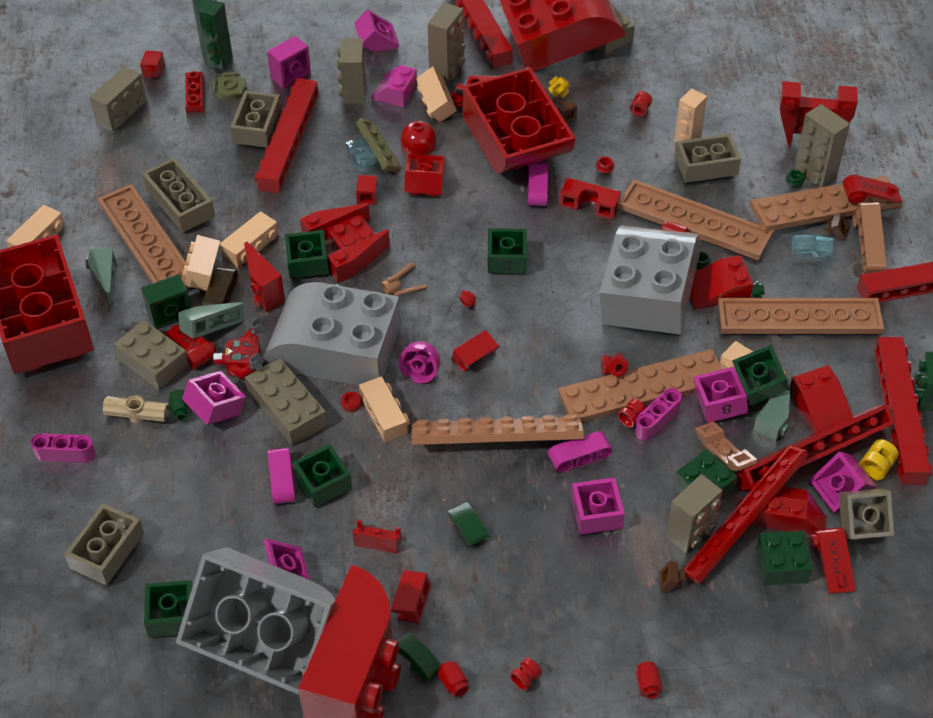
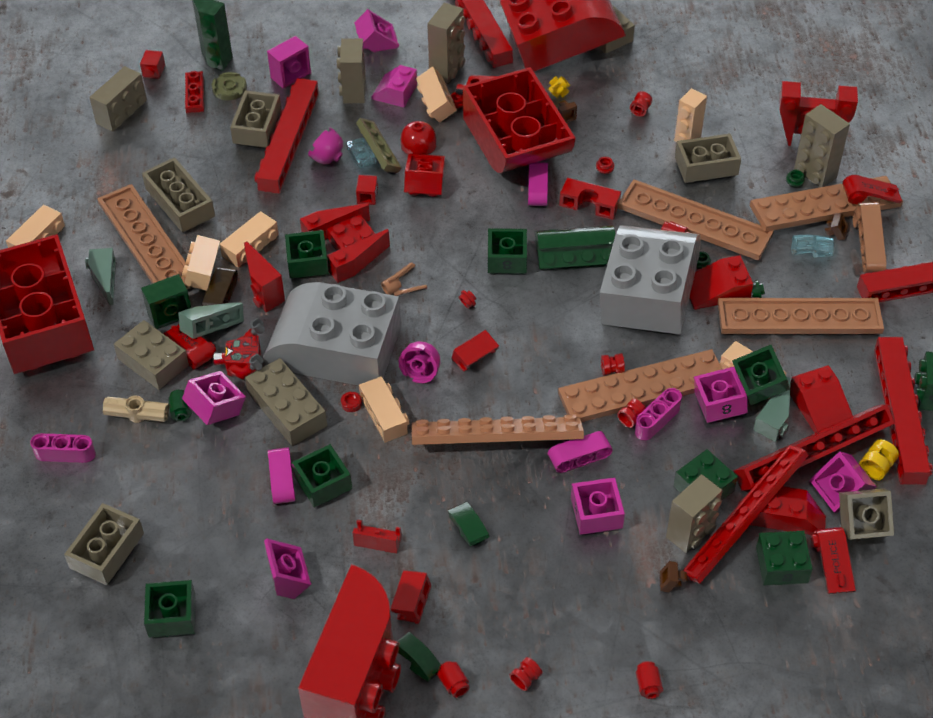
(255, 617): light grey brick -> none
(327, 147): none -> dark pink cylinder
(574, 246): none -> dark green brick
(615, 361): red plate -> none
(714, 440): nougat slope -> none

